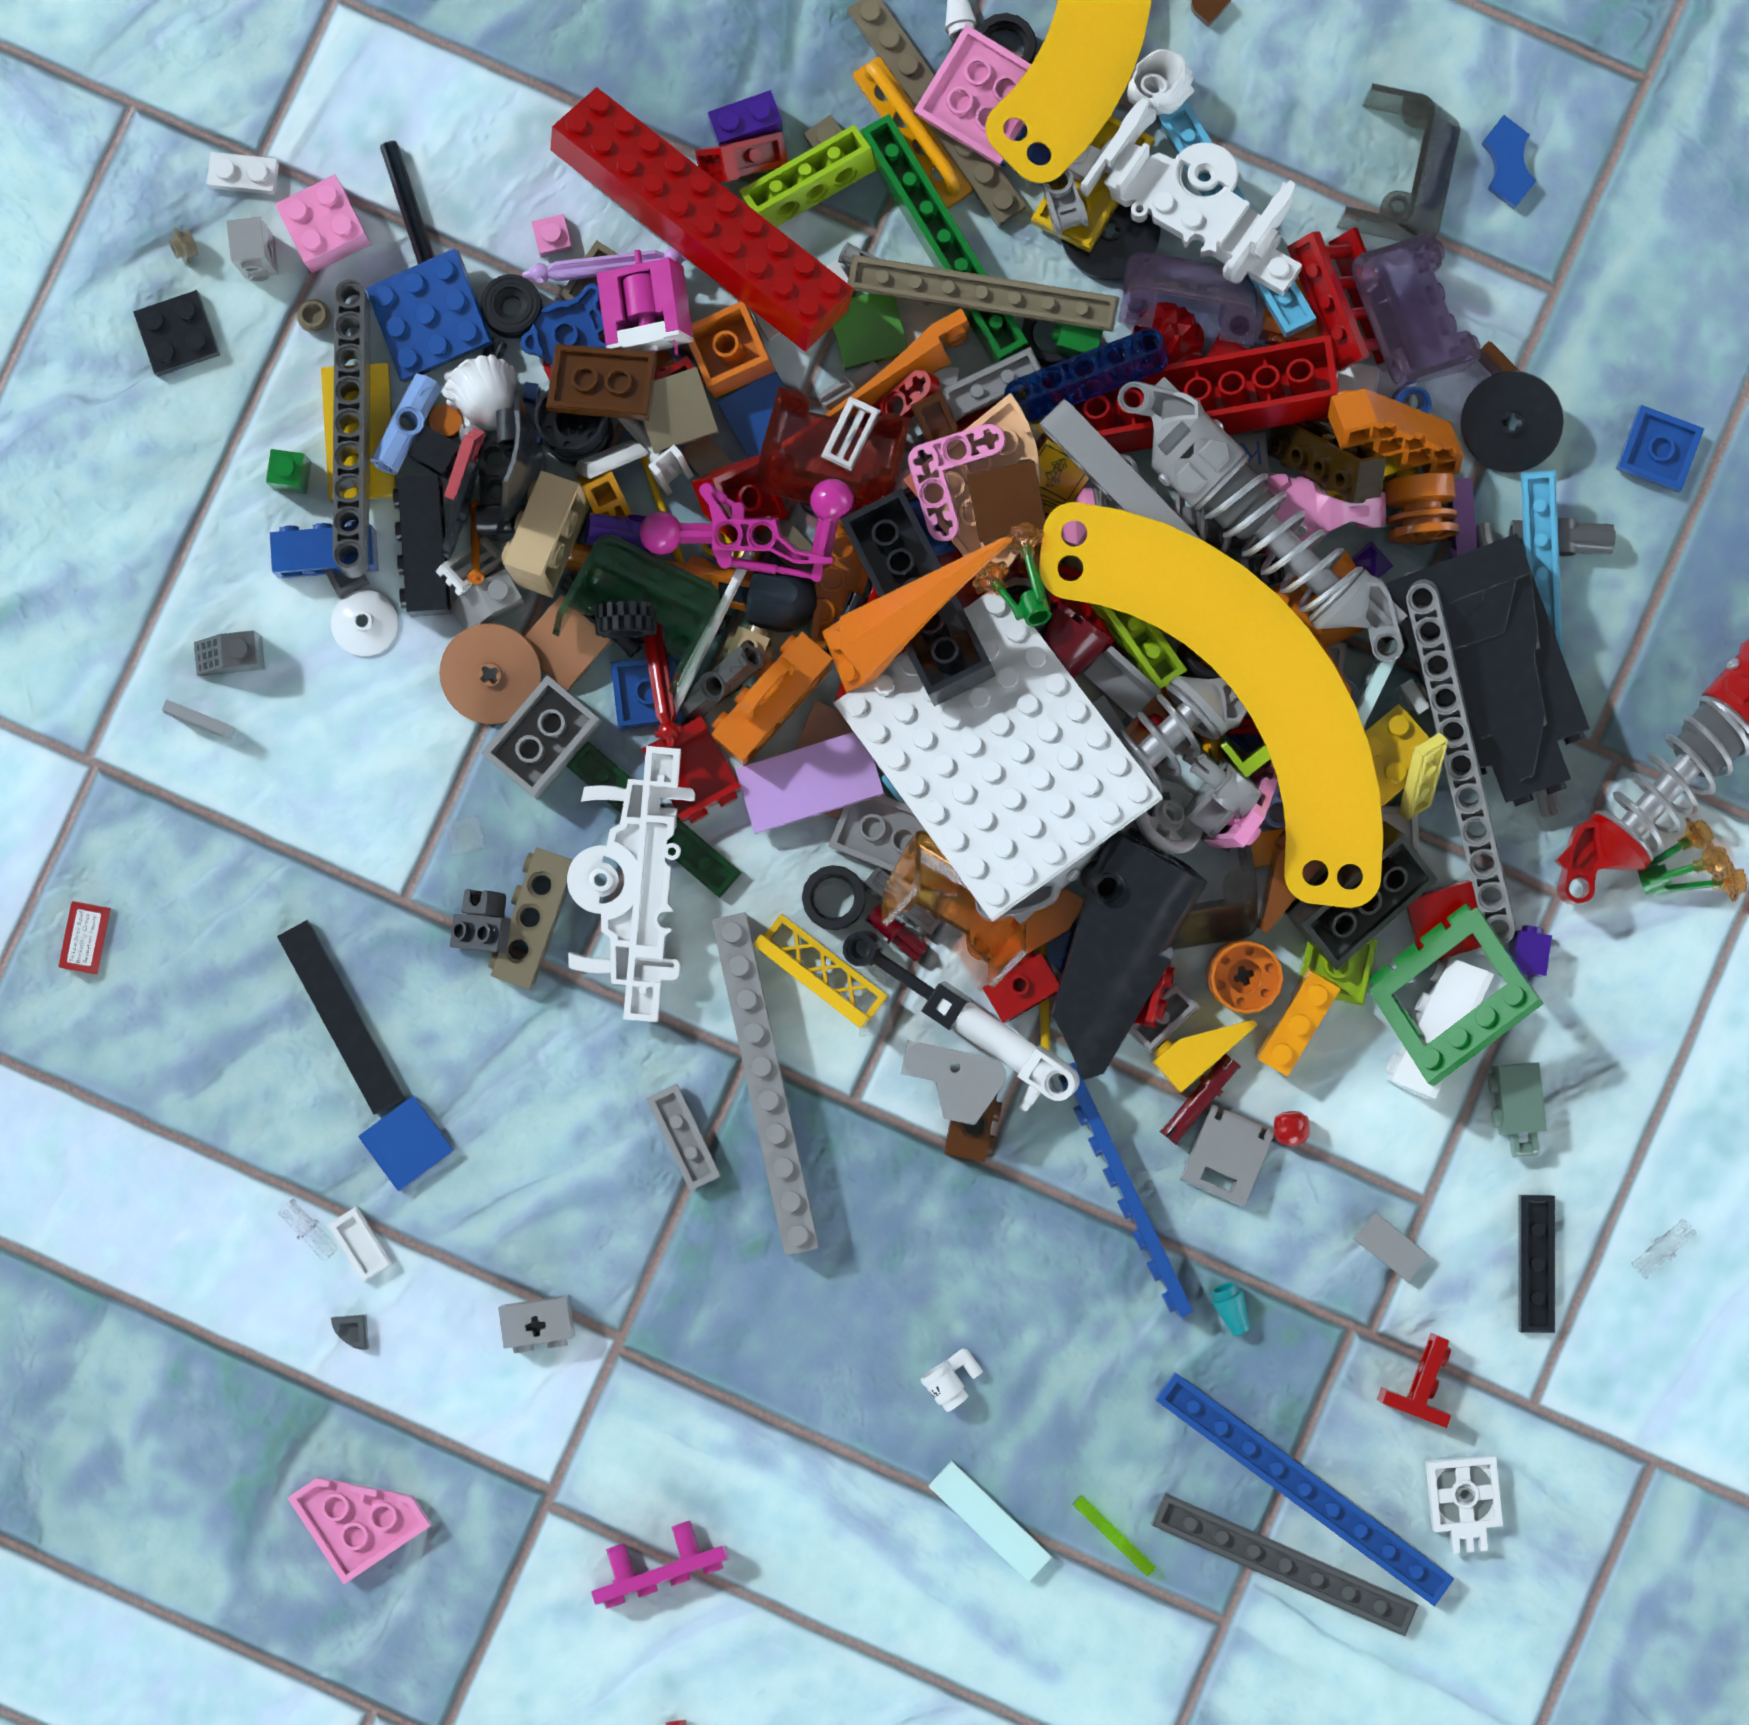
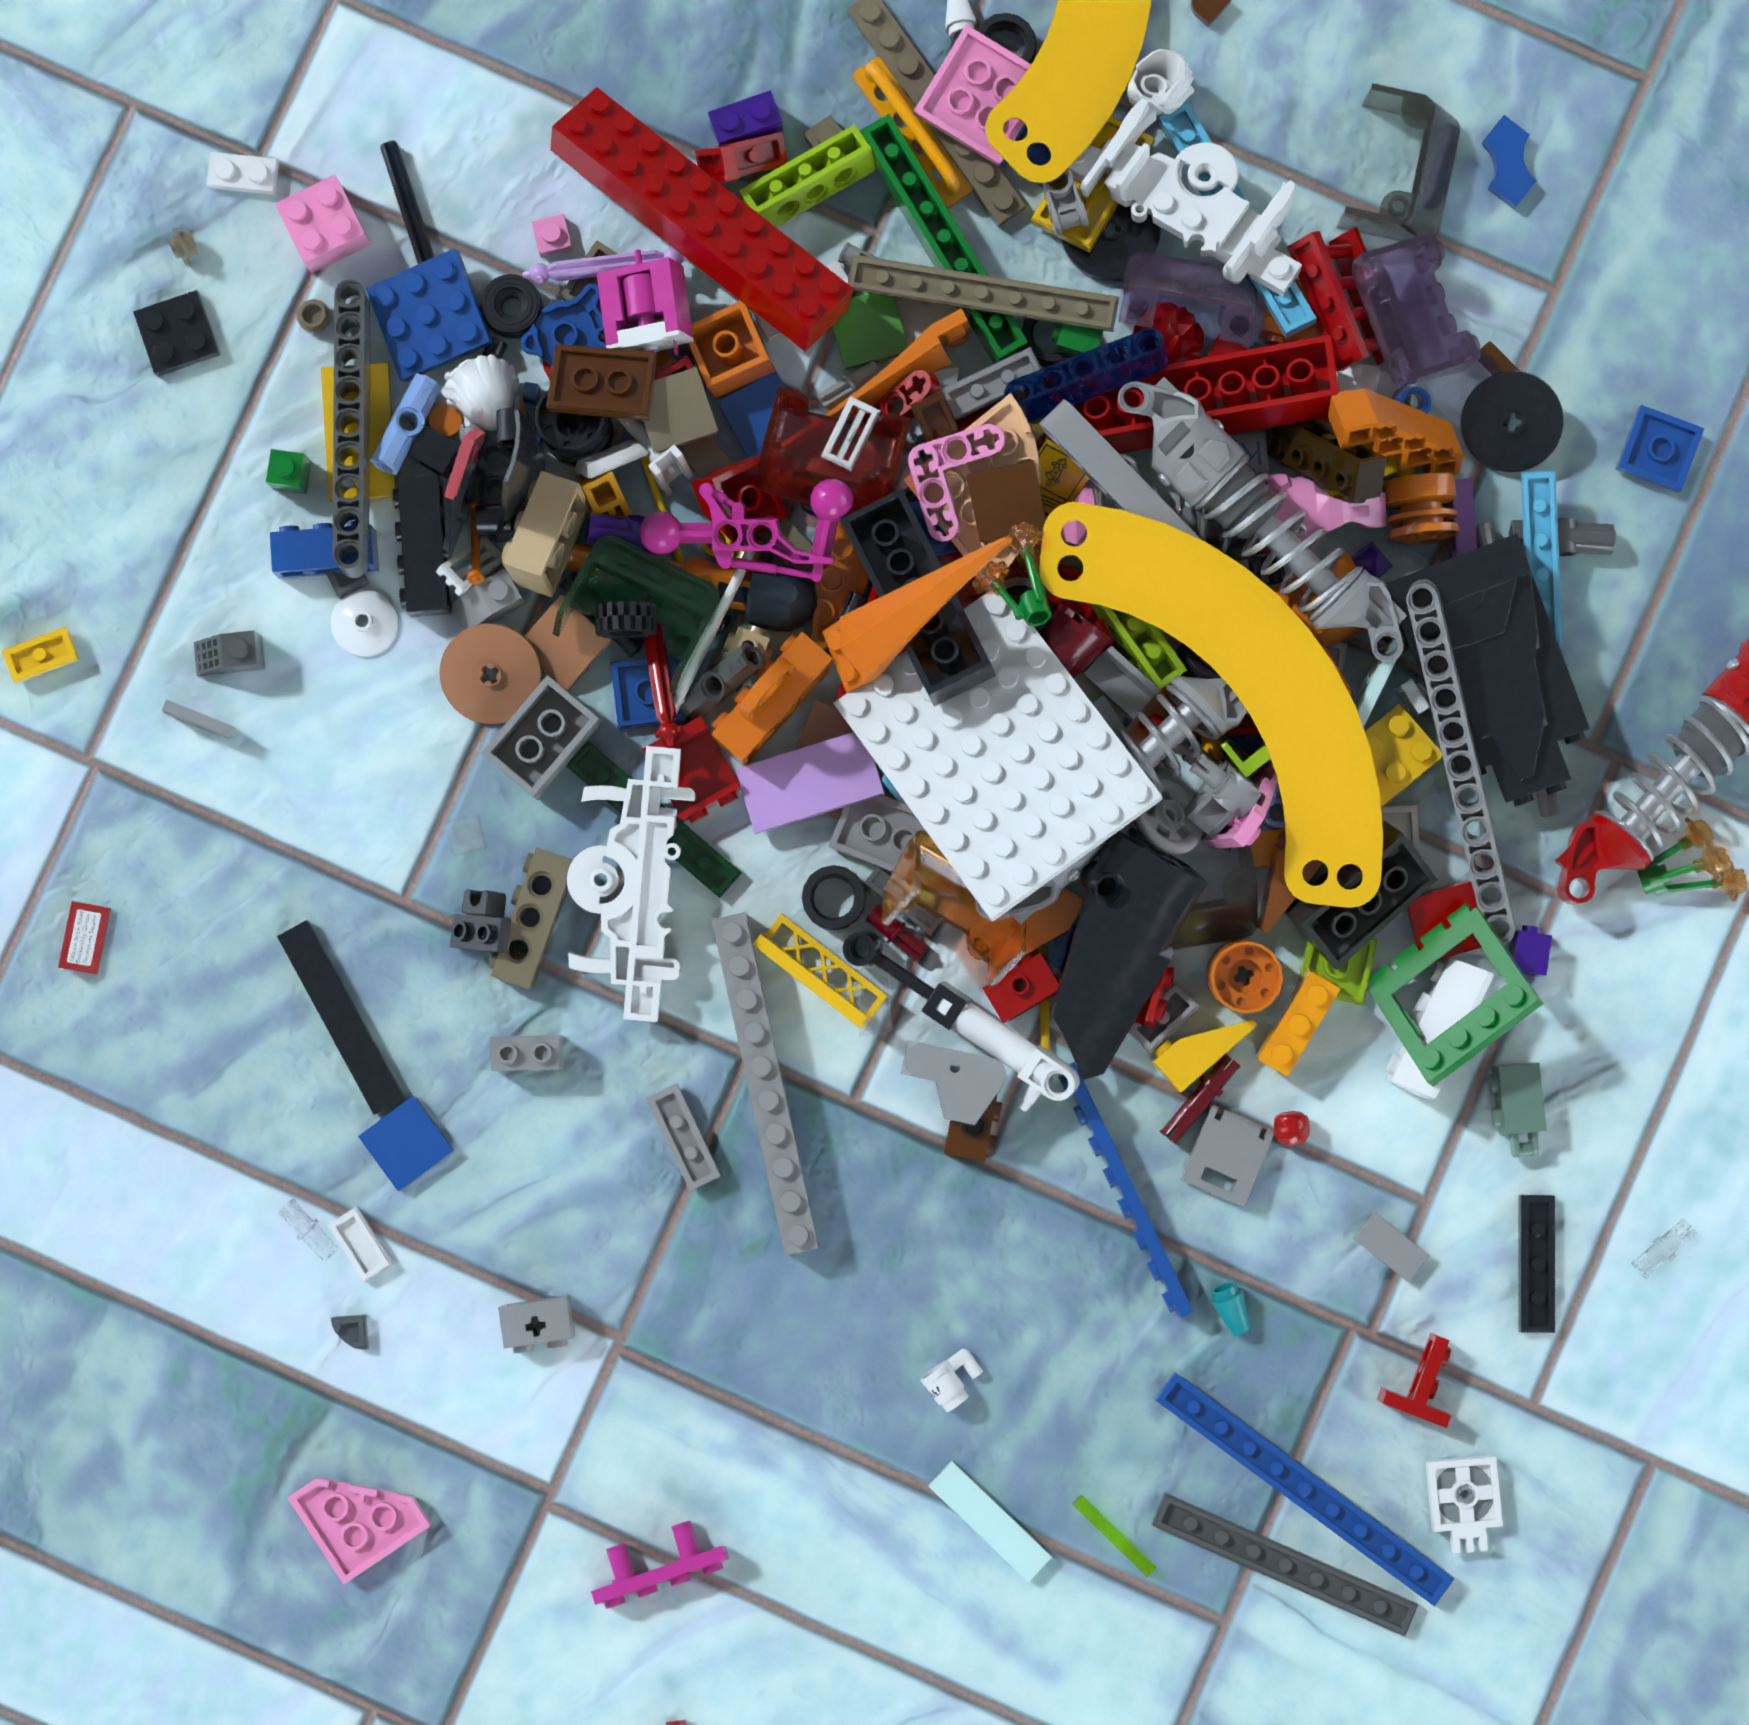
(40, 655): none -> yellow plate
(252, 248): light grey brick -> none
(526, 1053): none -> light grey brick
(1423, 776): light yellow tile -> none

